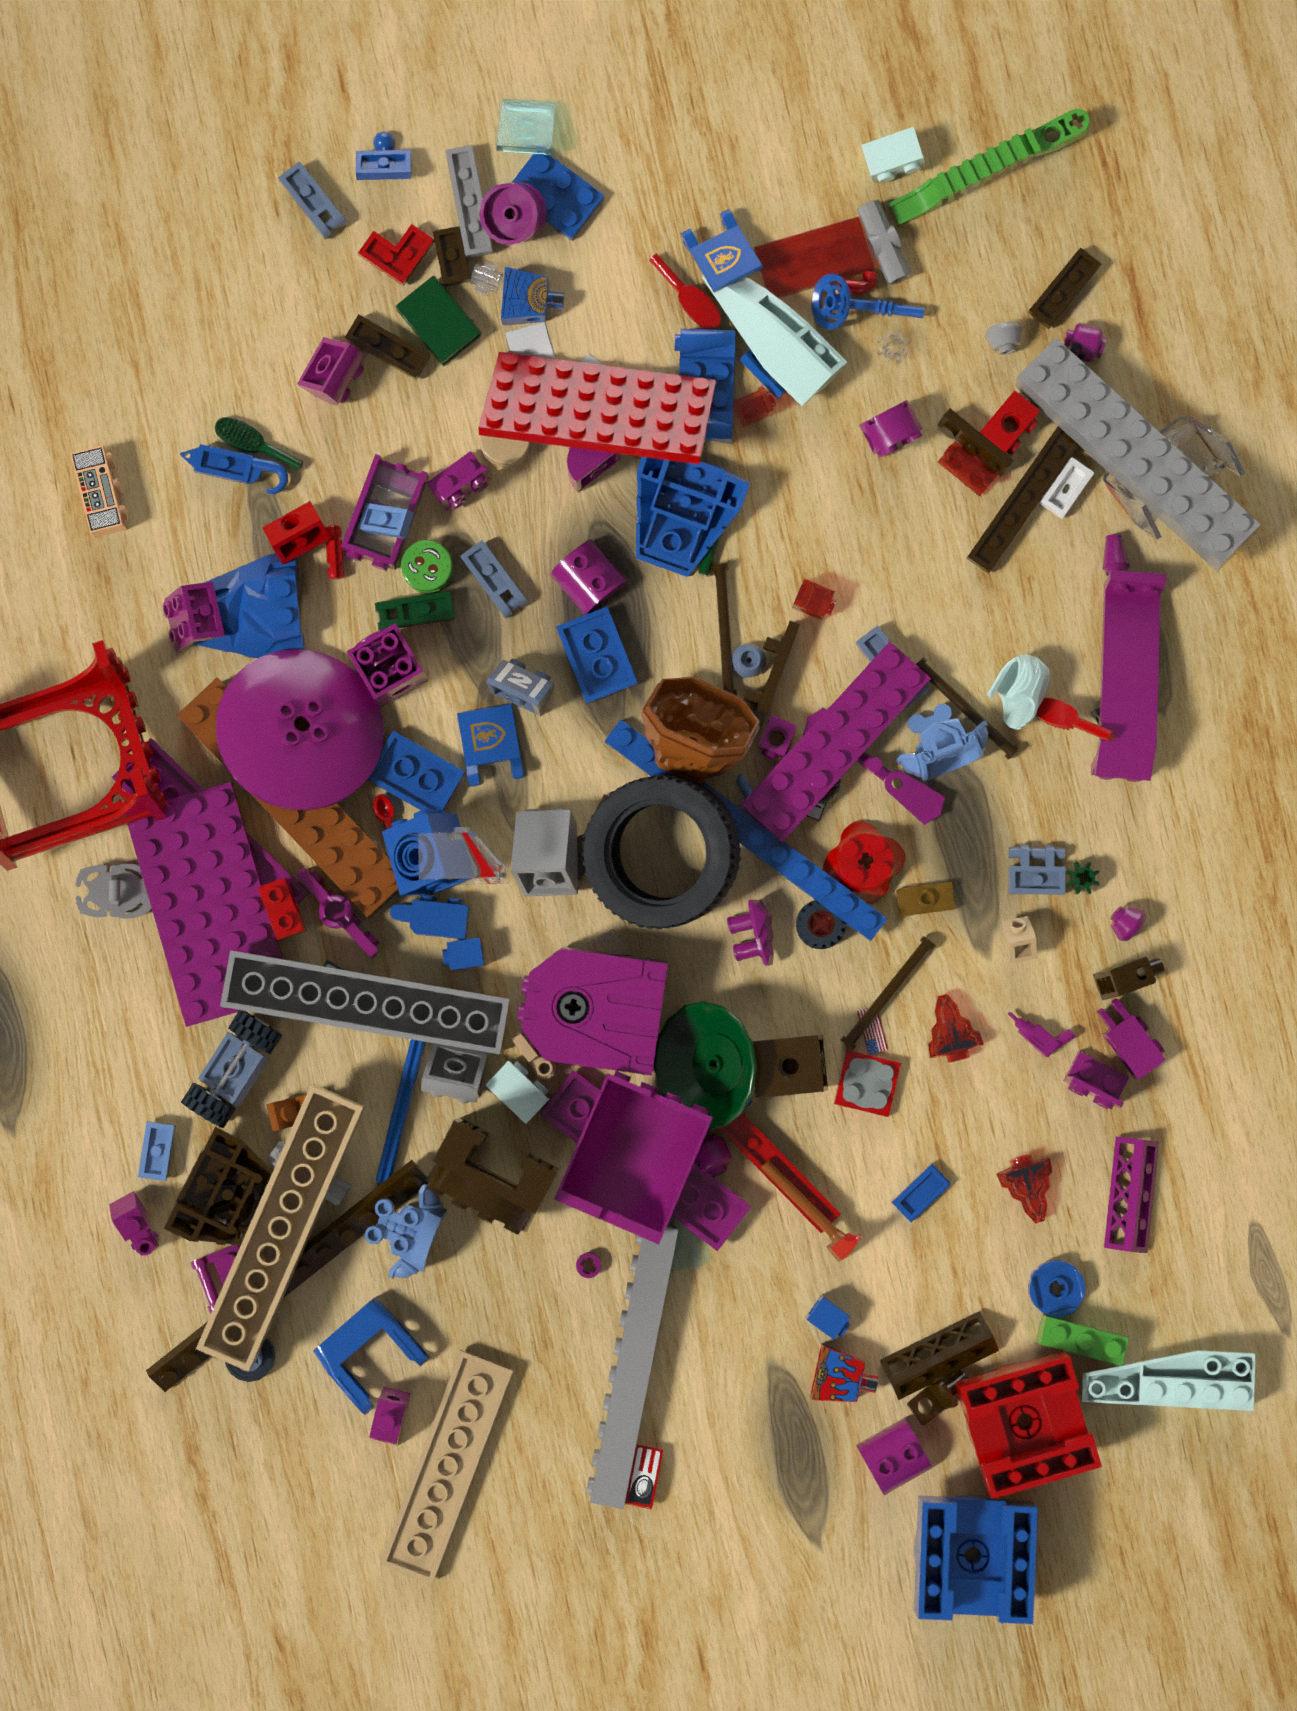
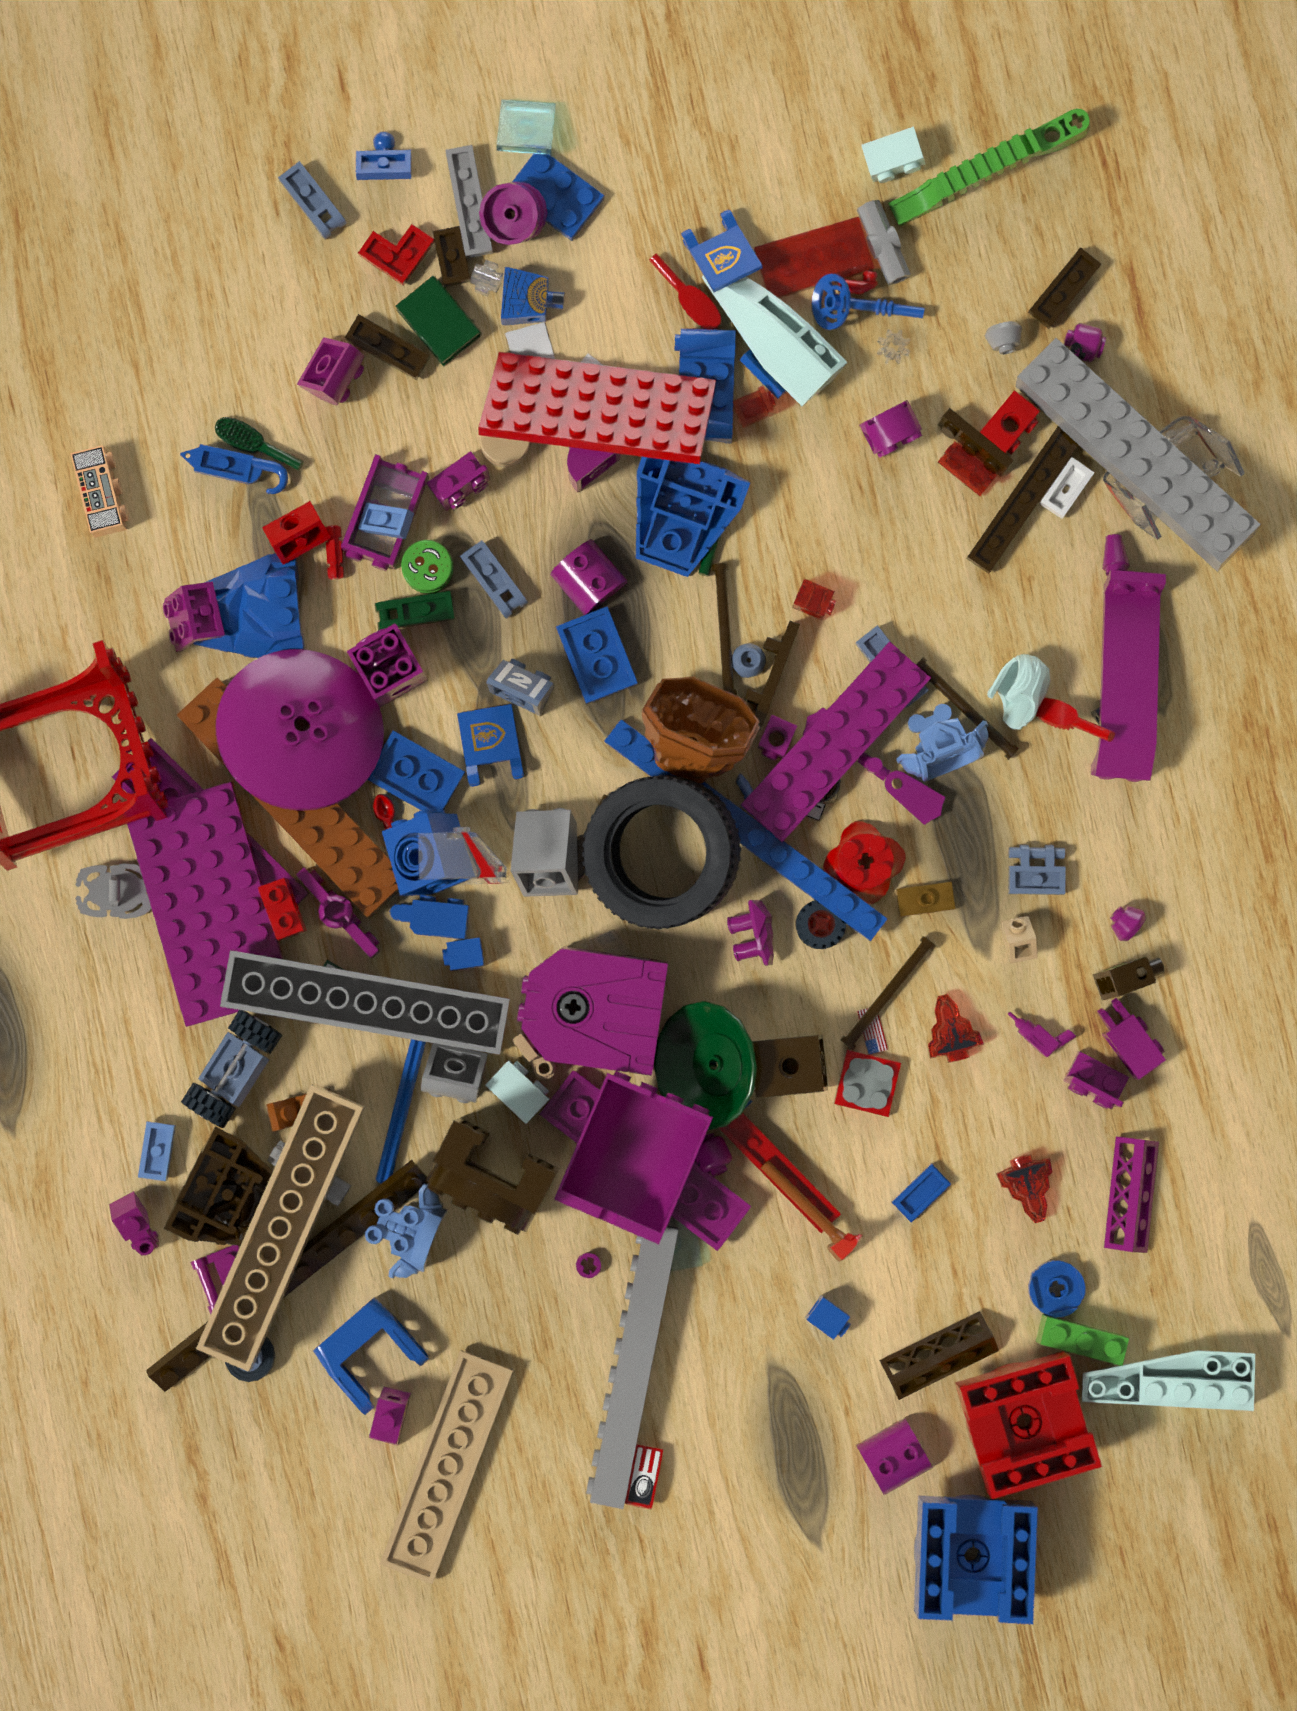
(840, 1377): torso -> none
(941, 1396): dark brown bracket -> none
(1074, 881): dark green gear -> none

